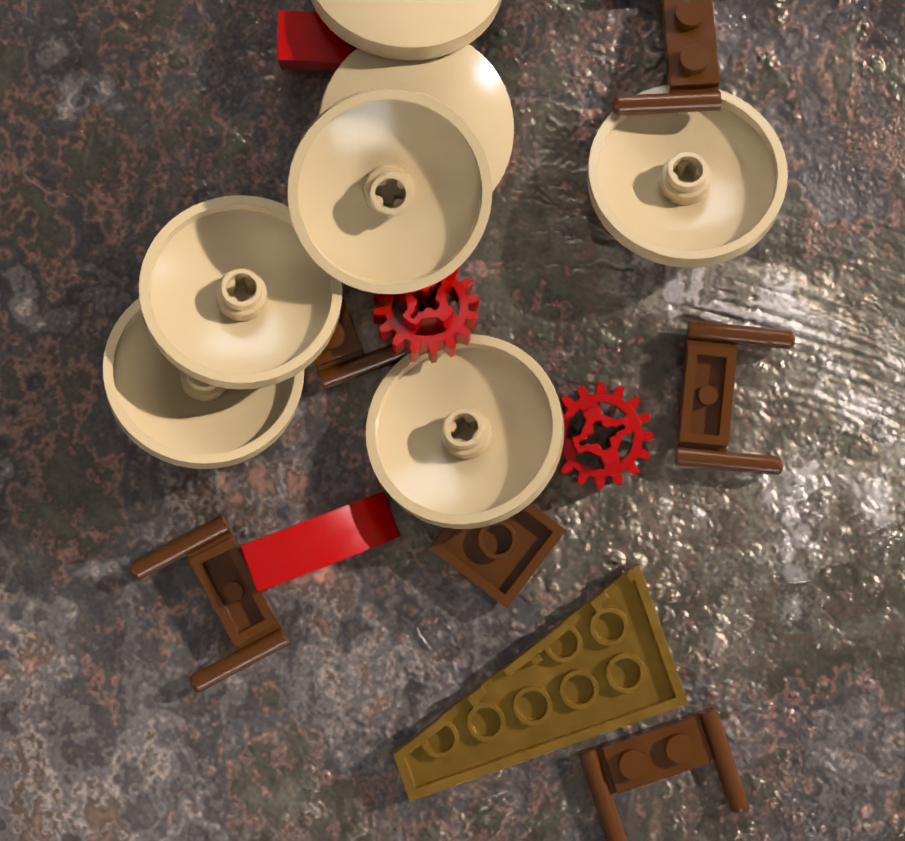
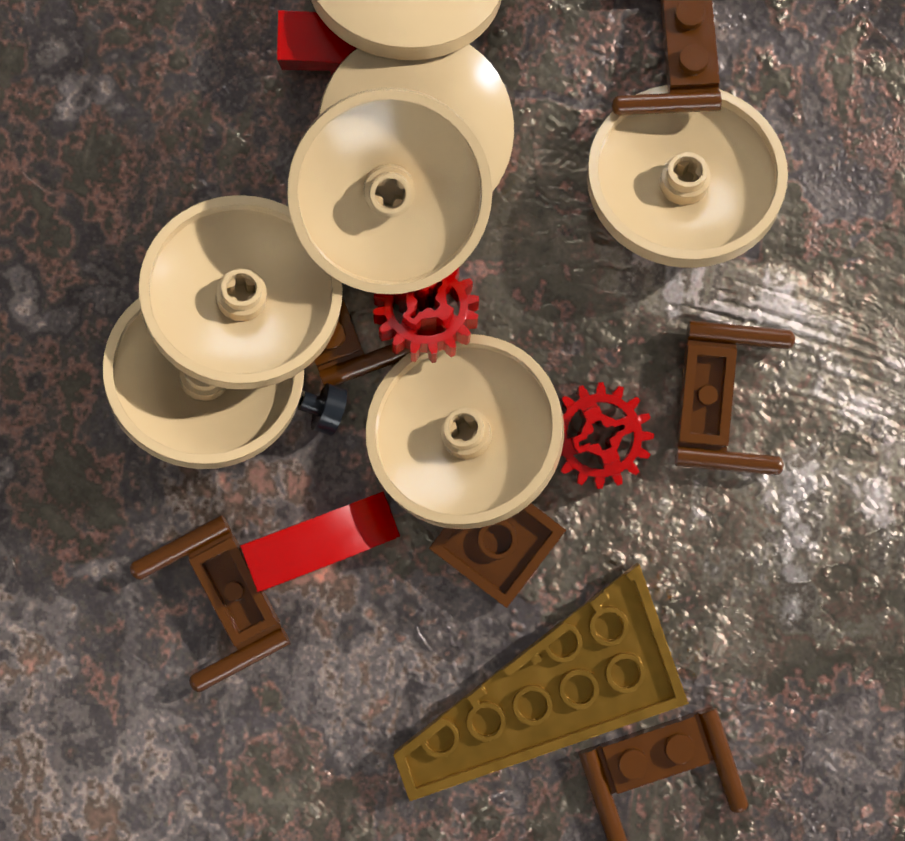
(326, 408): none -> black tile

